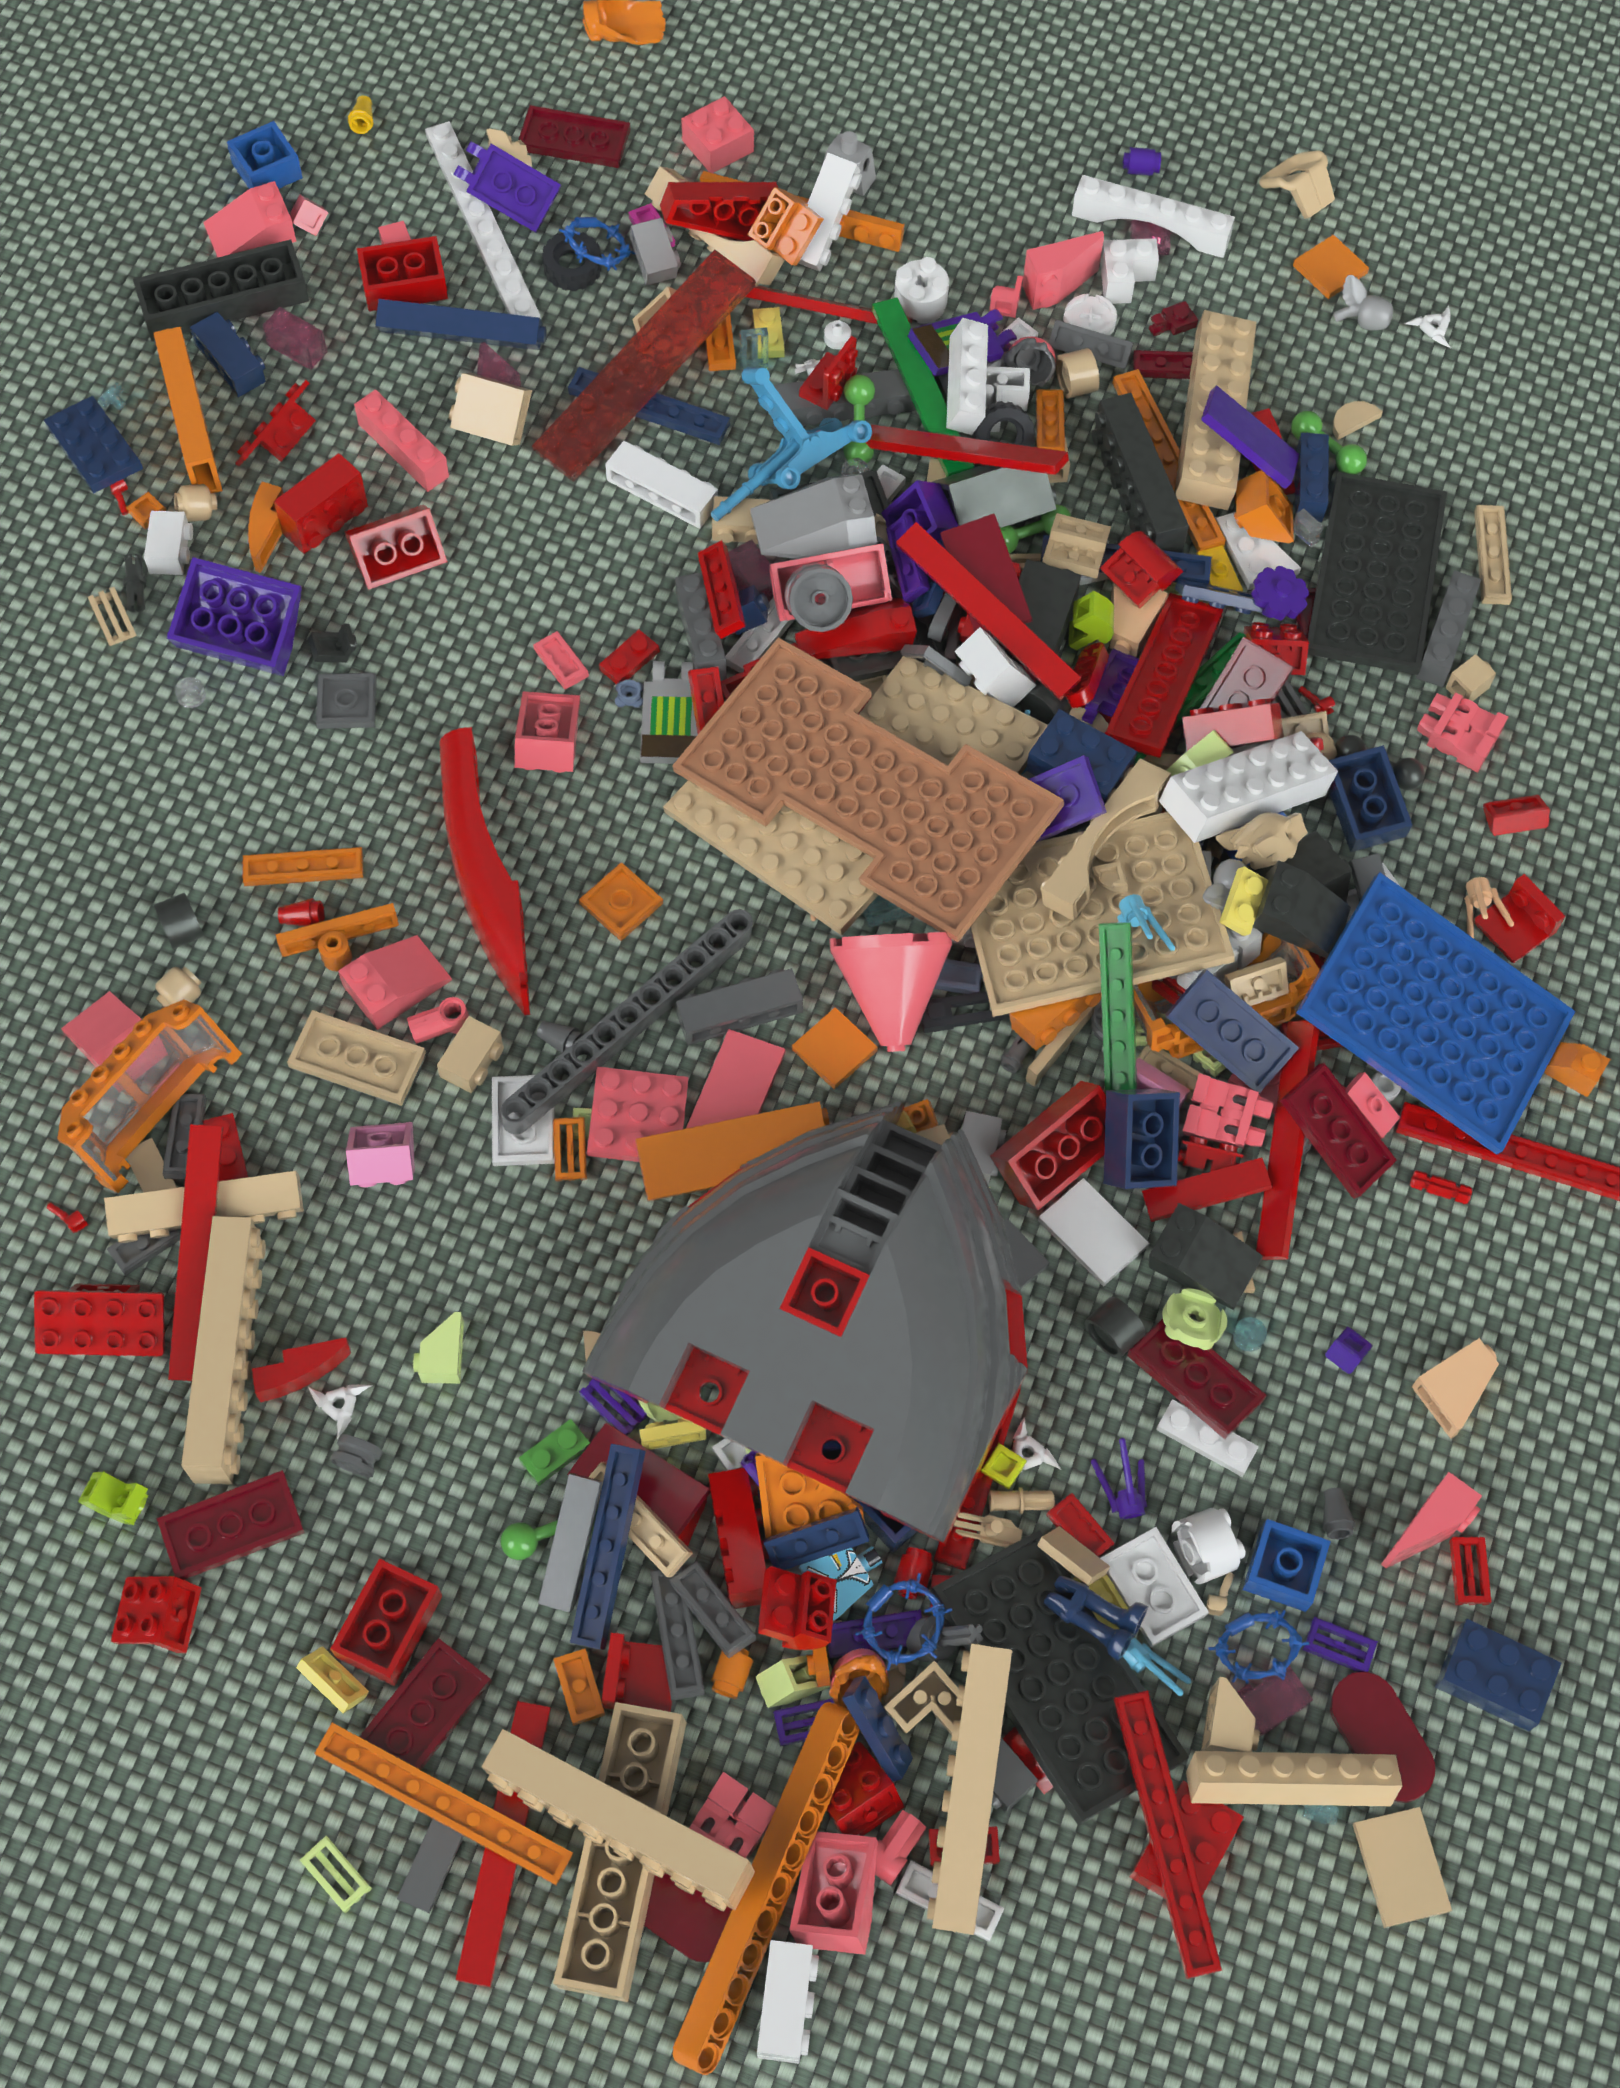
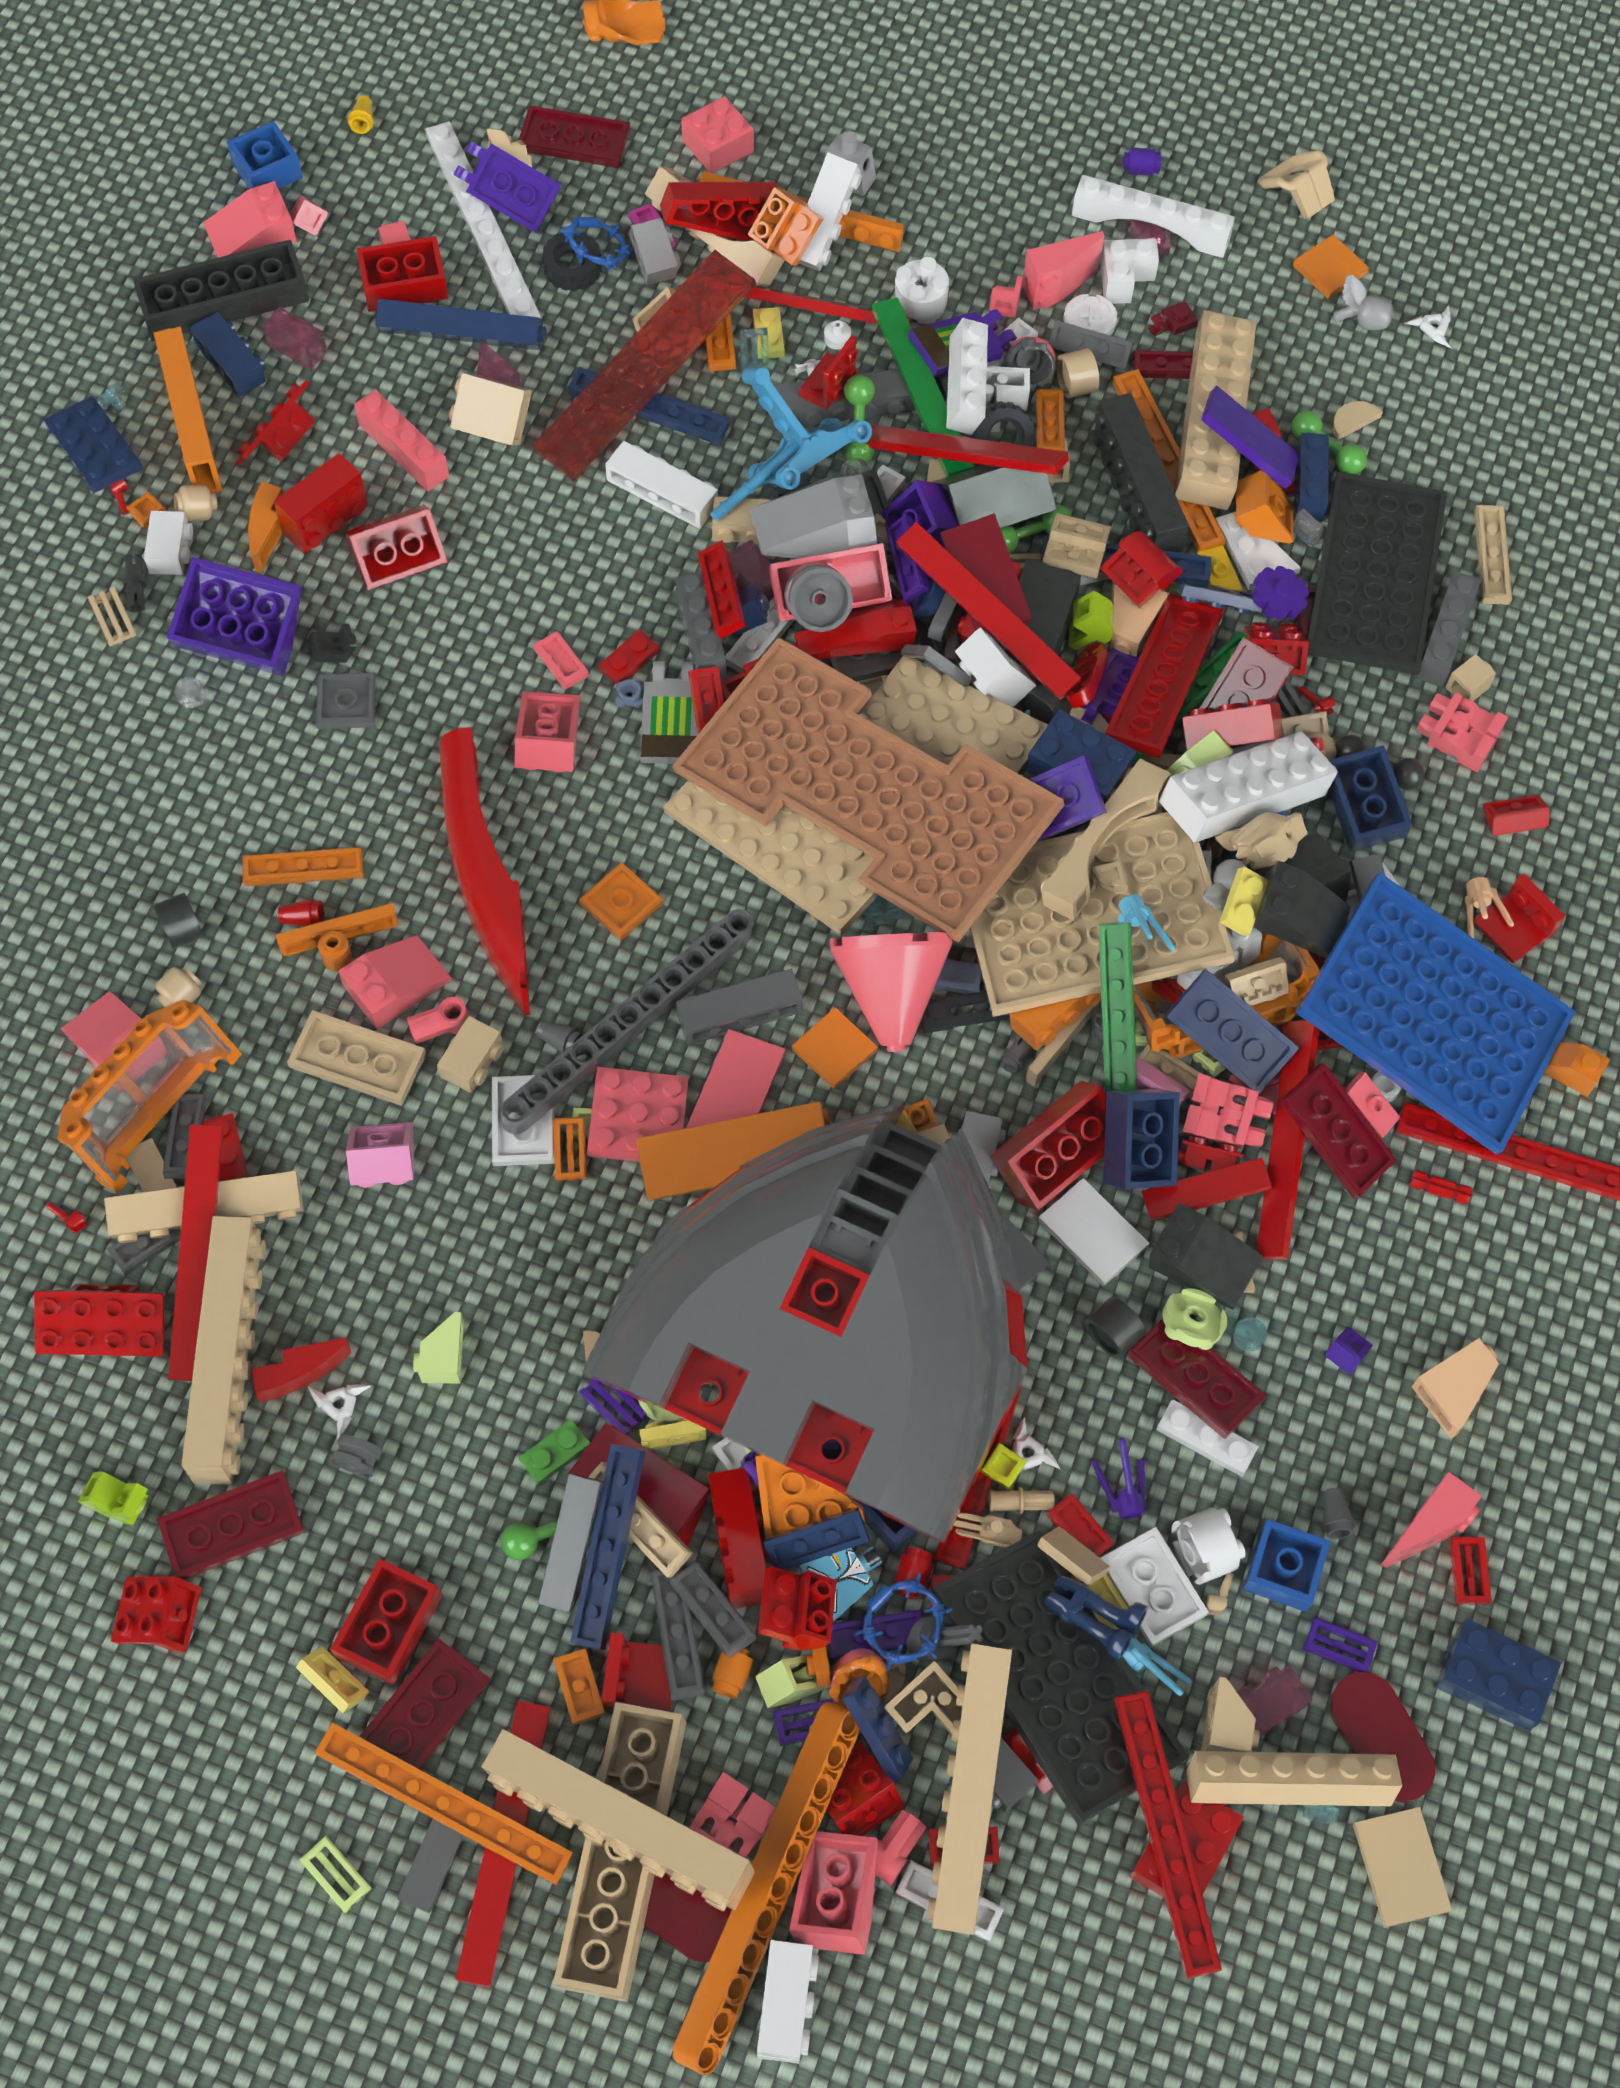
(1244, 1622): blue piece -> none

